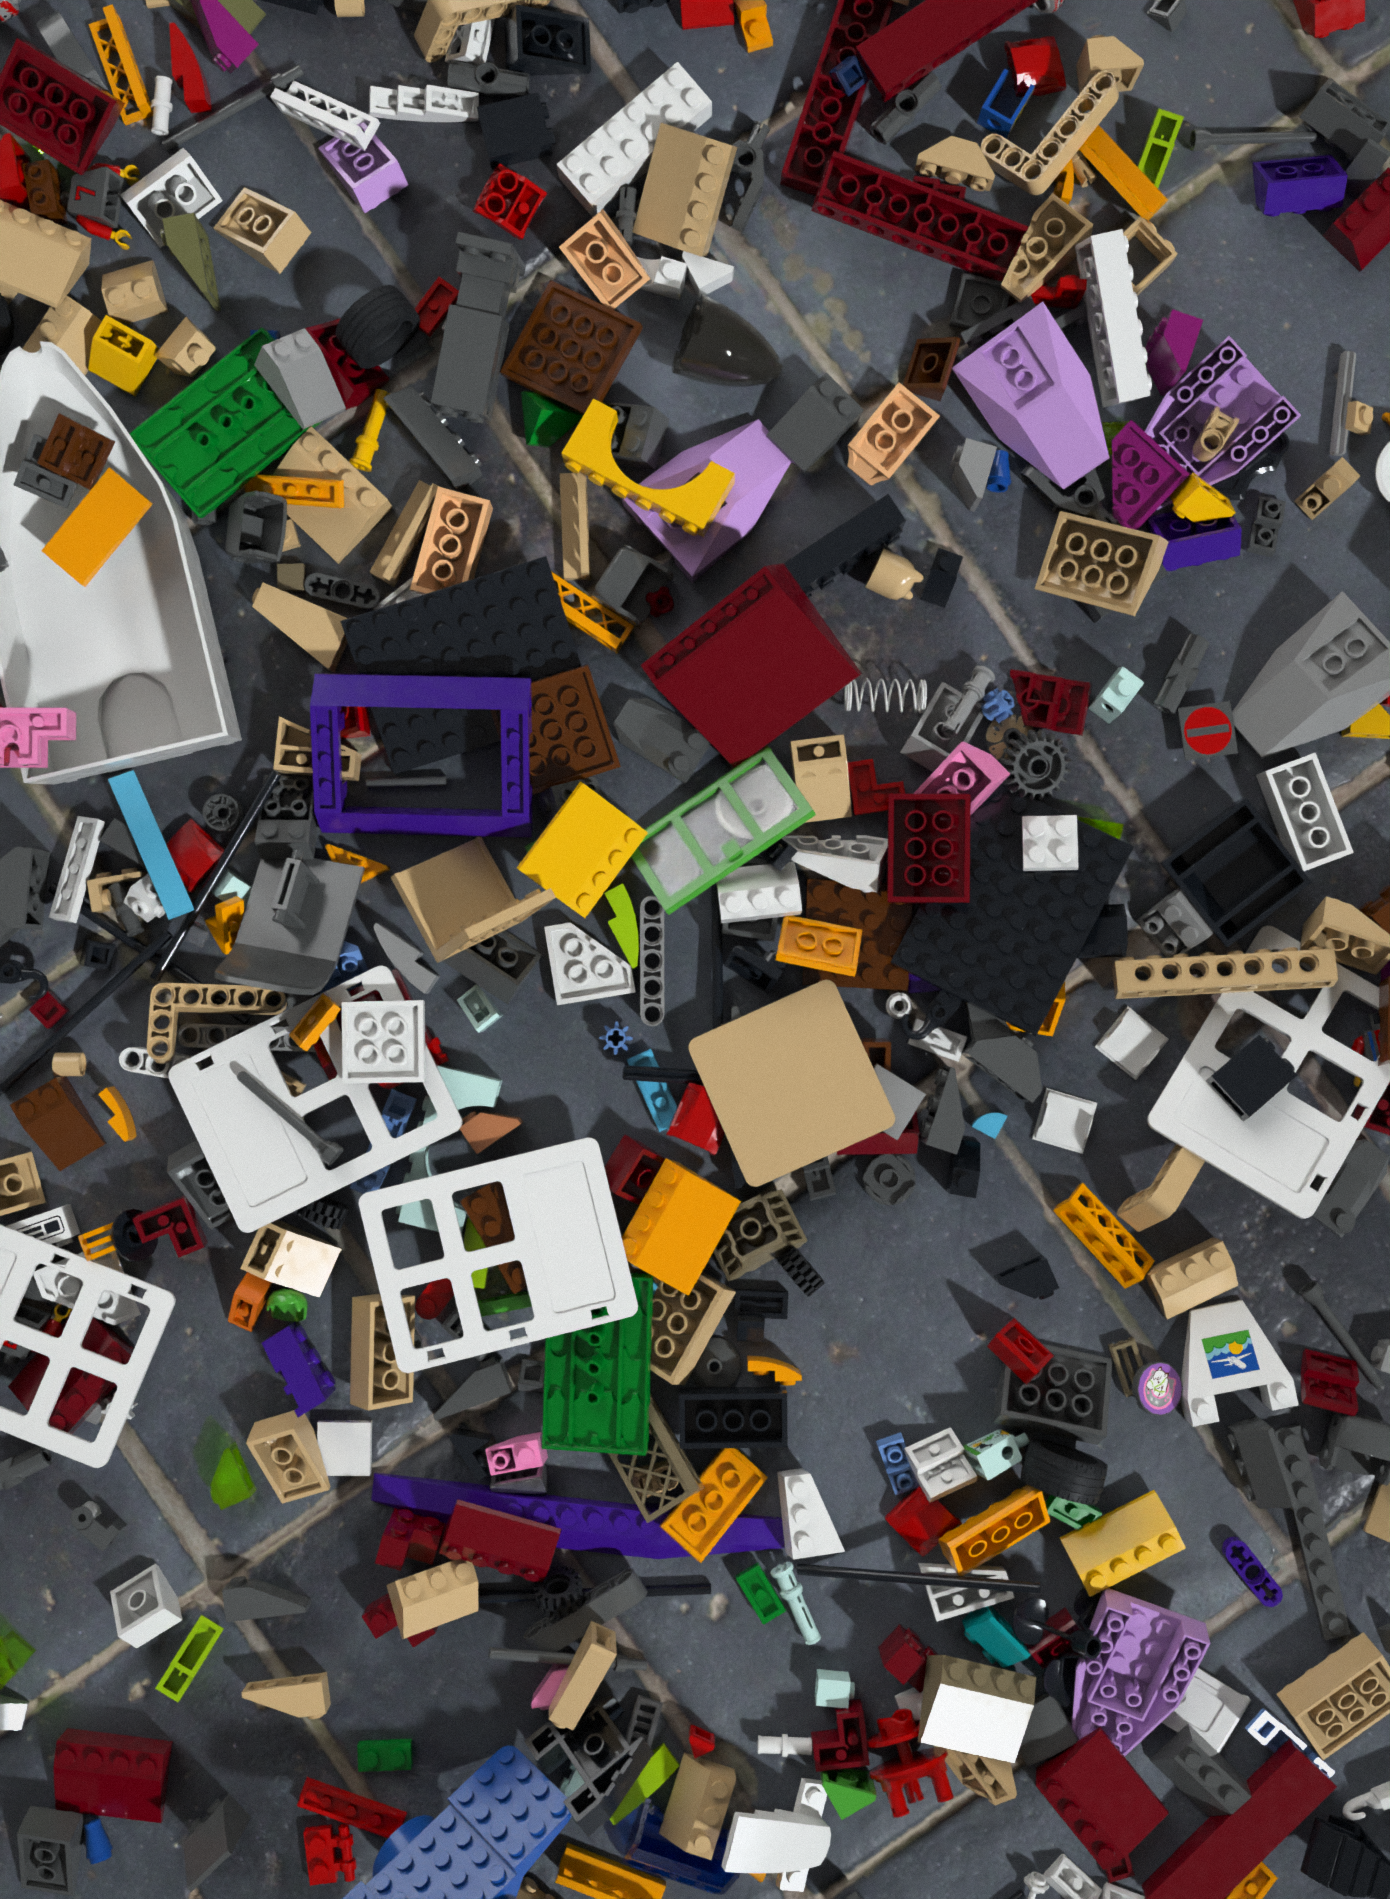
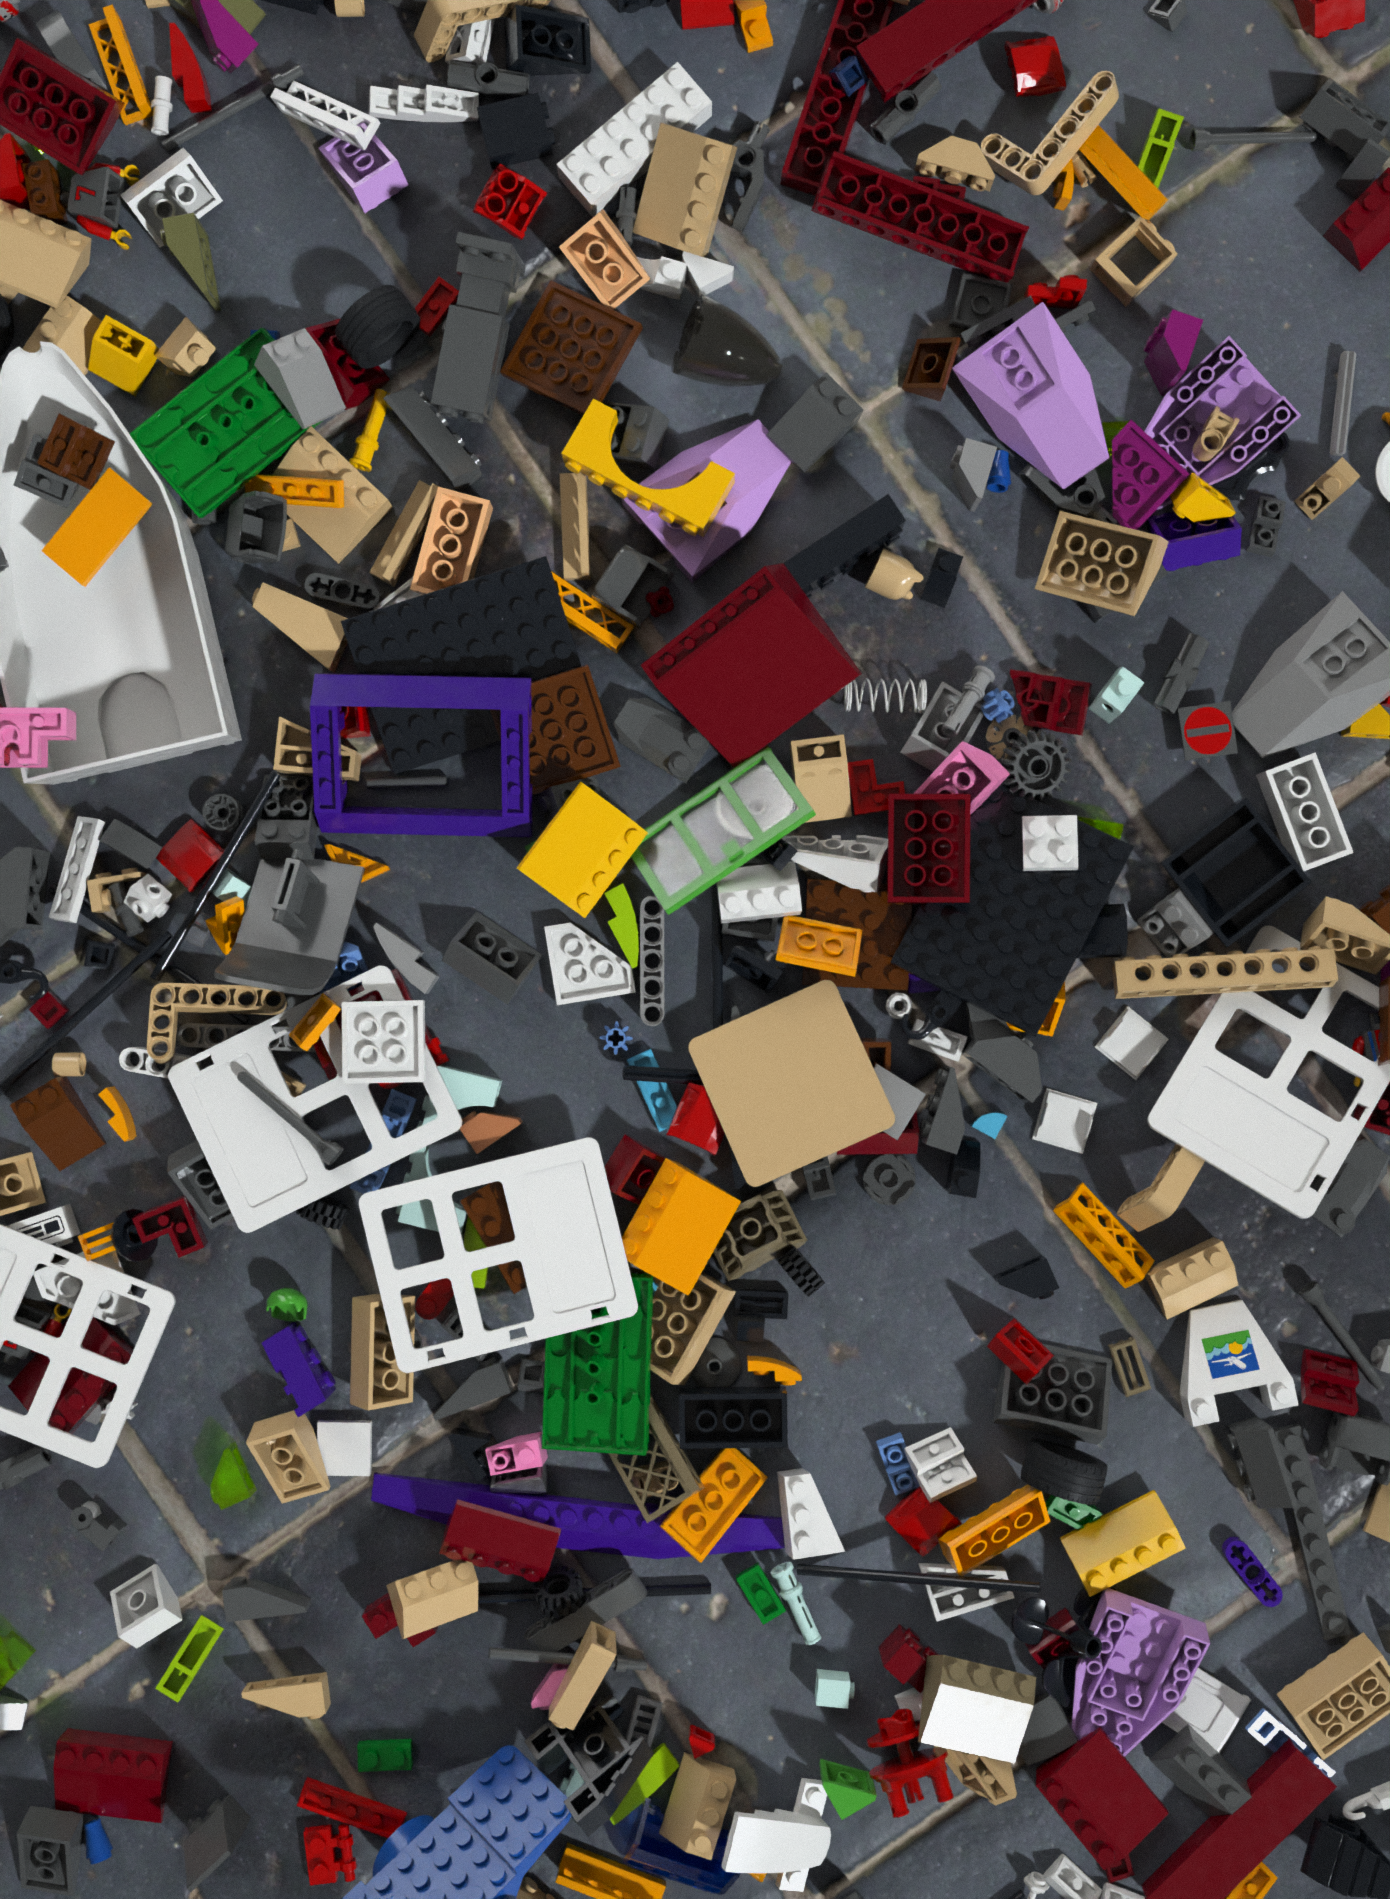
(133, 293): tan slope -> none
(151, 845): medium azure tile -> none
(249, 1301): orange slope -> none
(263, 229): tan slope -> none
(291, 577): dark tan tile -> none
(291, 1258): slope -> none
(409, 1537): dark red brick -> none
(463, 899): tan bracket -> none
(479, 1008): light aqua slope -> none
(504, 1303): bright green beam -> none
(545, 419): green slope -> none
(784, 1745): white pin -> none
(845, 1745): dark red brick -> none
(890, 435): light nougat slope -> none
(988, 113): blue piece -> none
(995, 1452): light aqua torso -> none
(995, 1636): teal slope -> none
(1045, 247): tan wedge -> none
(1110, 55): tan slope -> none
(1113, 318): white brick -> none
(1157, 1388): tile -> none
(1252, 1077): black brick -> none
(1299, 185): dark purple slope -> none
(1359, 418): tan plate -> none

